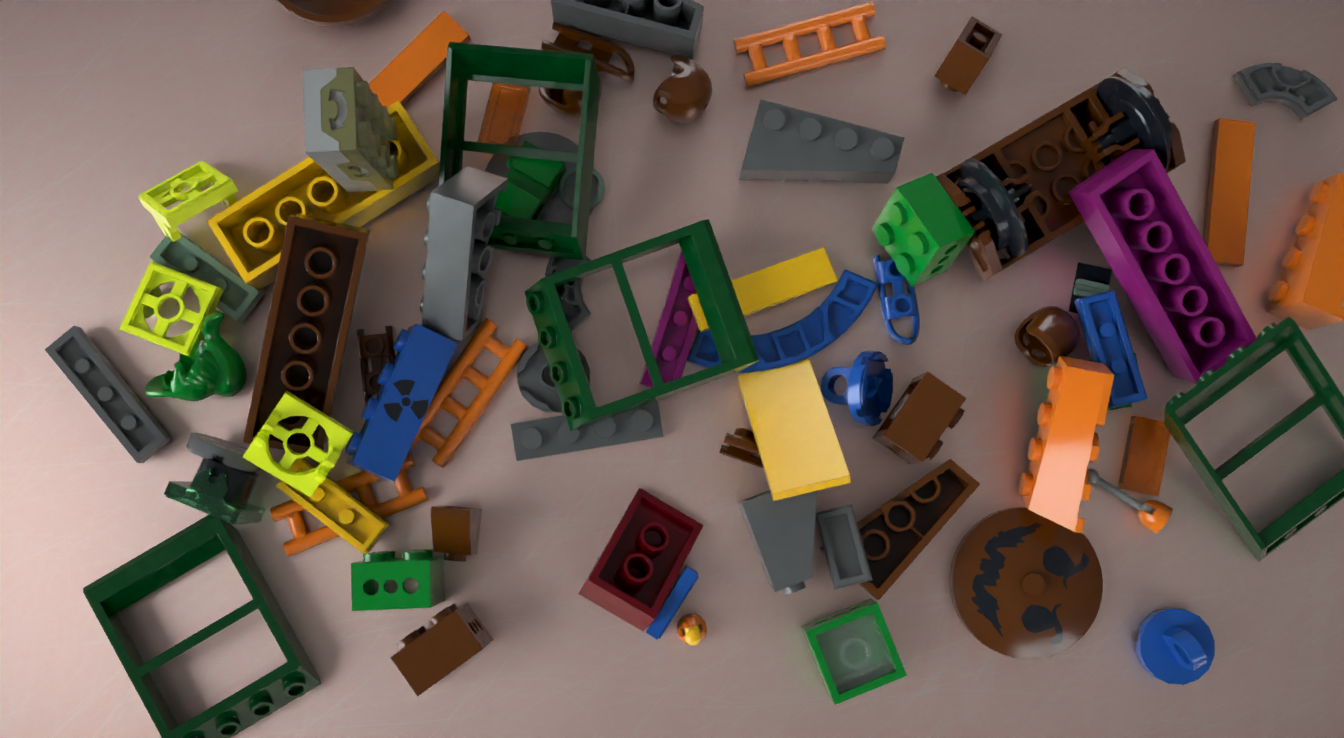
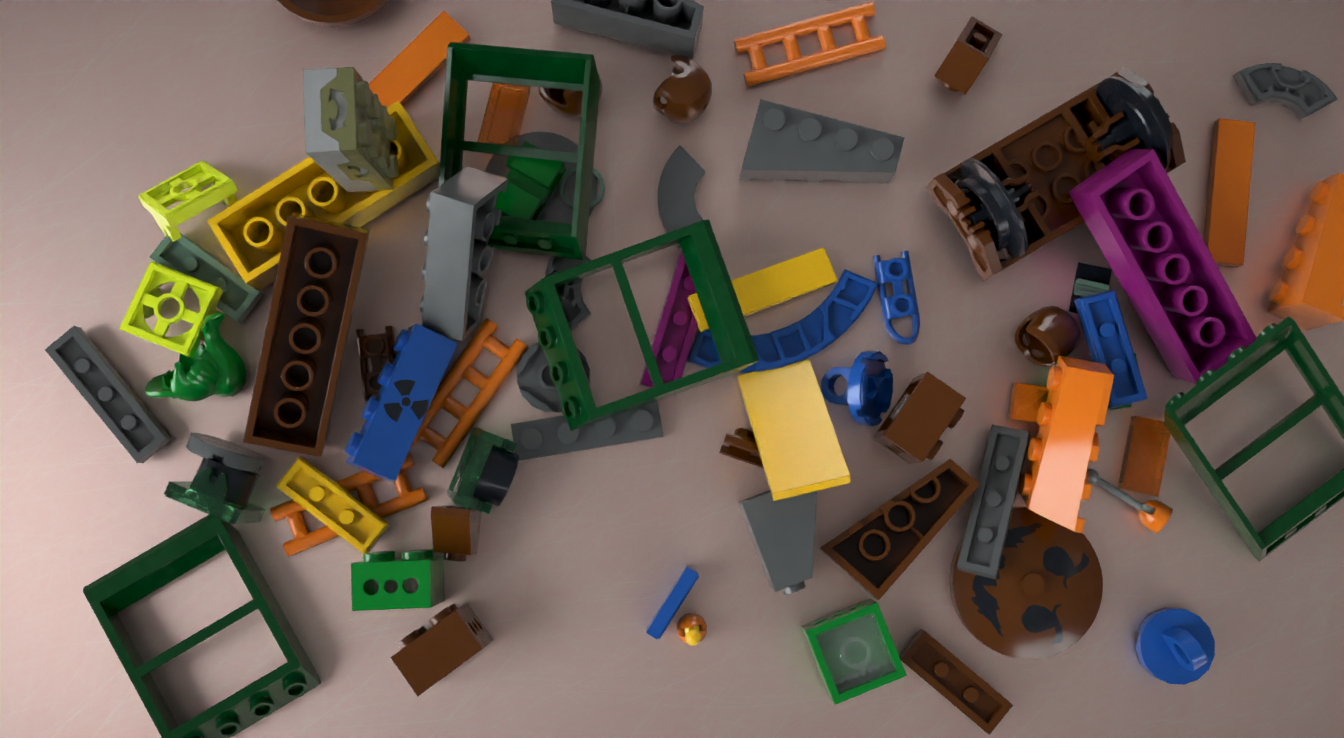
(307, 481): neon yellow piece -> none
(484, 471): none -> piece
(601, 49): reddish brown piece -> none
(641, 560): dark red slope -> none
(677, 191): none -> dark grey tile
(843, 546): dark grey tile -> none
(922, 229): green piece -> none
(955, 681): none -> reddish brown plate
(993, 501): none -> dark grey plate
(1026, 402): none -> orange tile

